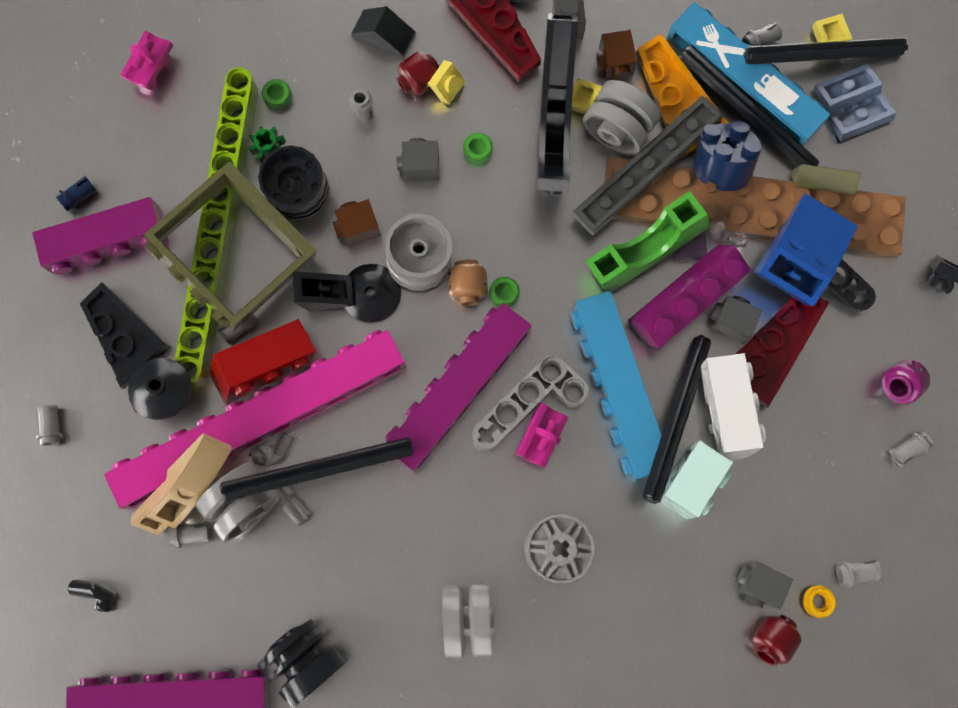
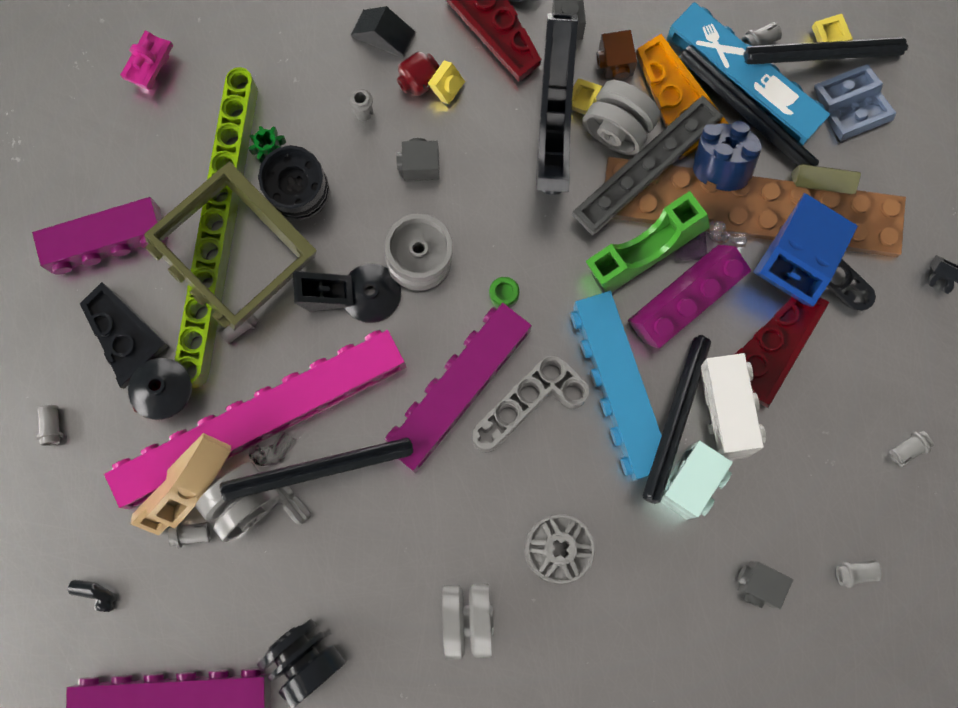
(76, 193): dark blue pin -> none
(261, 361): red wedge -> none
(277, 94): bright green tile -> none
(356, 222): reddish brown brick -> none
(467, 282): medium nougat head -> none
(477, 148): bright green tile -> none
(542, 435): dark pink hips -> none
(735, 318): dark grey brick -> none
(776, 640): dark red head -> none
(827, 596): yellow plate -> none
(906, 381): magenta head -> none

